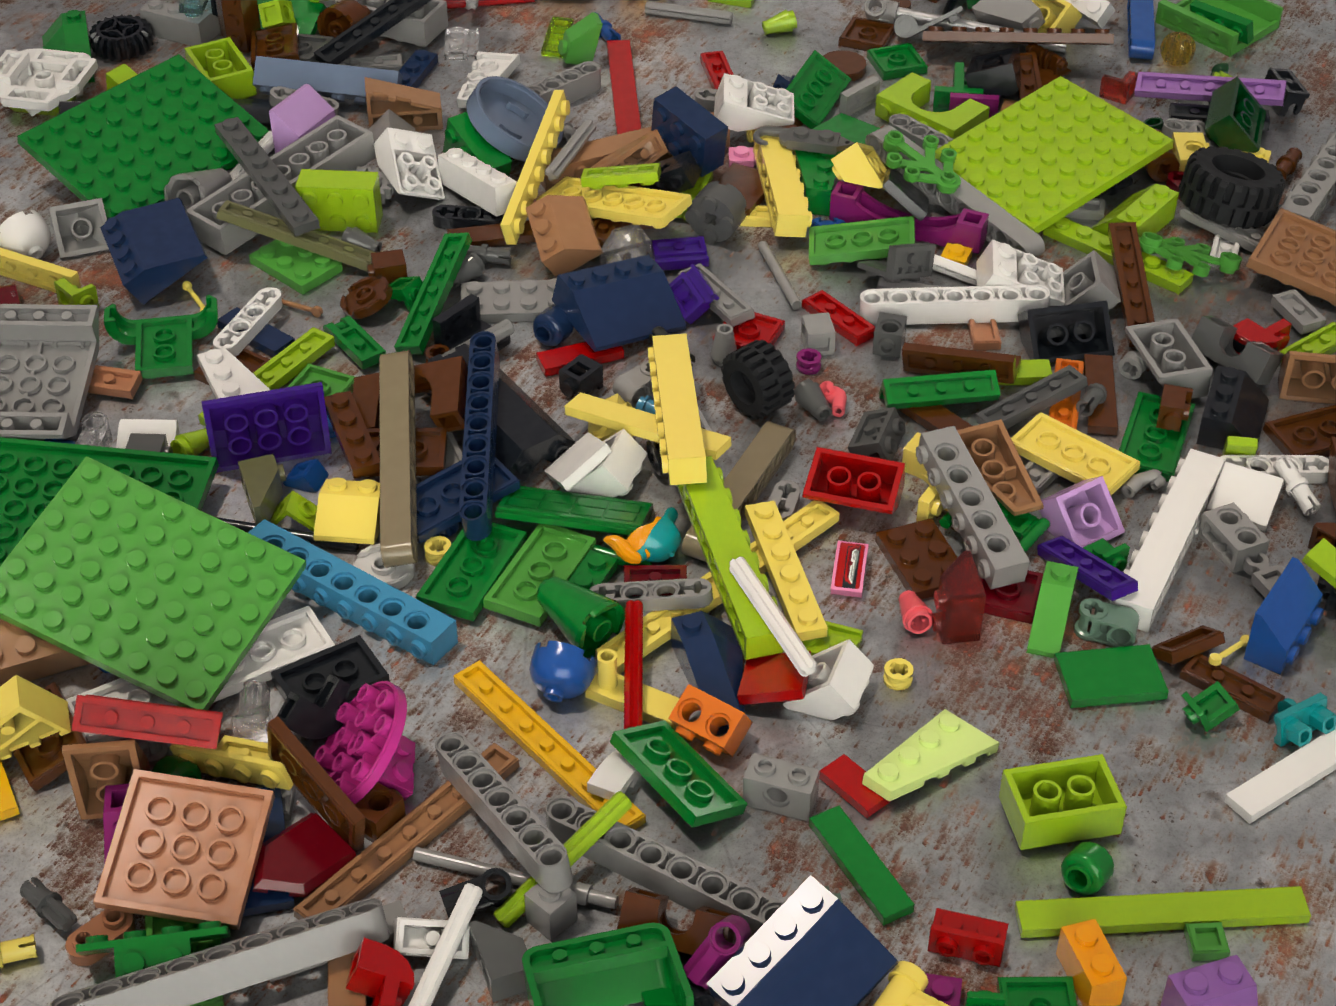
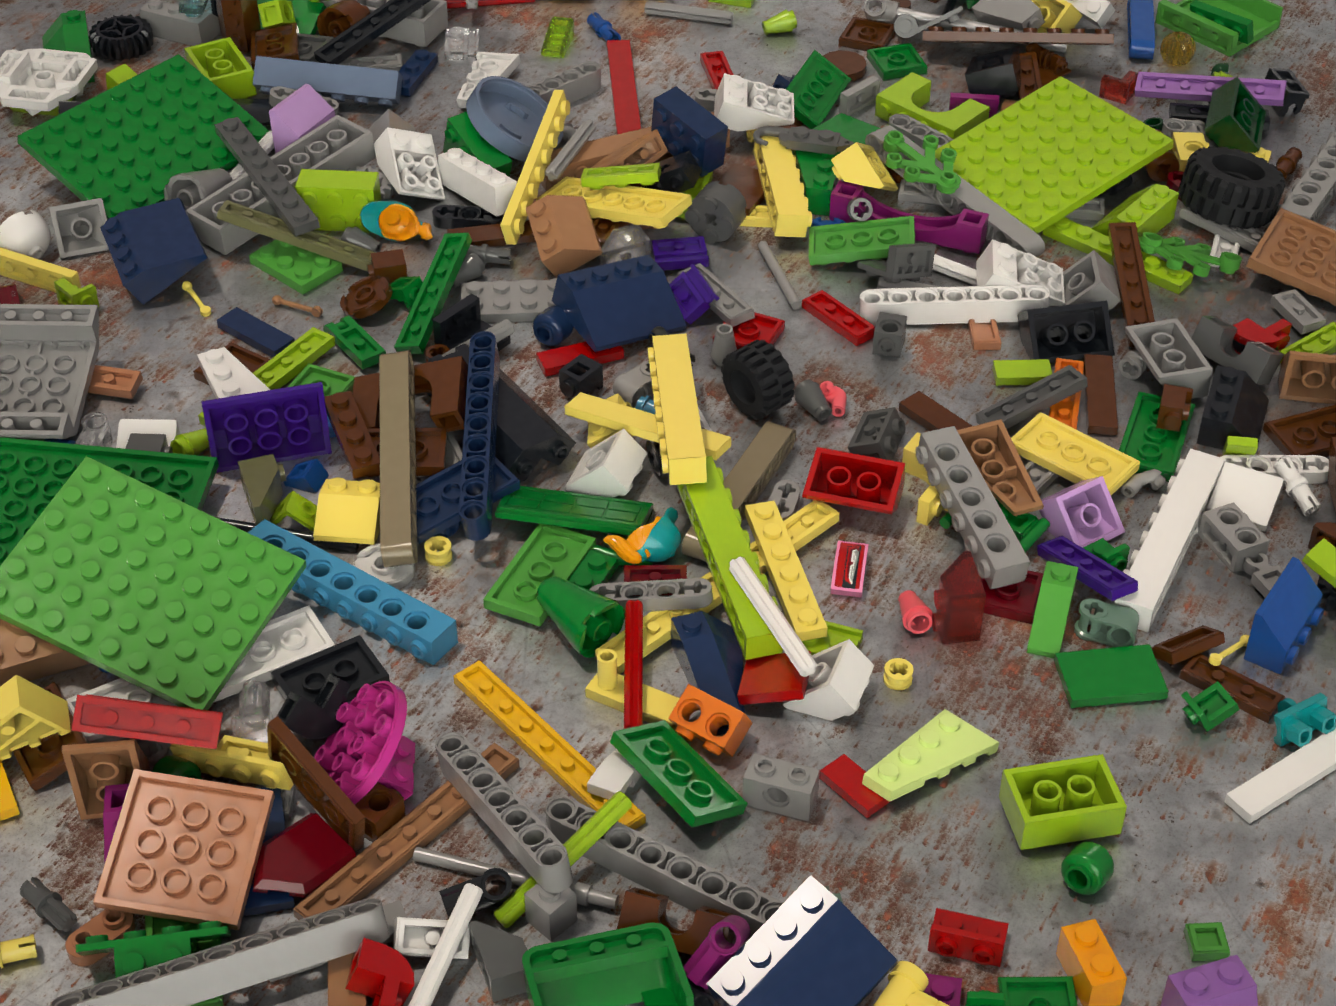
(165, 343): green piece -> none
(265, 302): white beam -> none
(394, 221): none -> light orange hair
(414, 105): medium nougat wedge -> none
(470, 571): green plate -> none
(561, 670): blue cylinder -> none
(578, 461): white tile -> none
(581, 40): bright green slope -> none
(741, 155): bright pink plate -> none
(808, 361): magenta bush -> none
(818, 333): light grey brick -> none
(861, 865): green tile -> none
(864, 215): none -> bush
(906, 193): black tile -> none
(917, 555): reddish brown plate -> none
(940, 389): green panel -> none
(942, 93): green bracket -> none
(947, 360): reddish brown fence -> none
(957, 253): yellow plate -> none
(1094, 395): dark grey pin -> none
(1164, 911): lime tile -> none

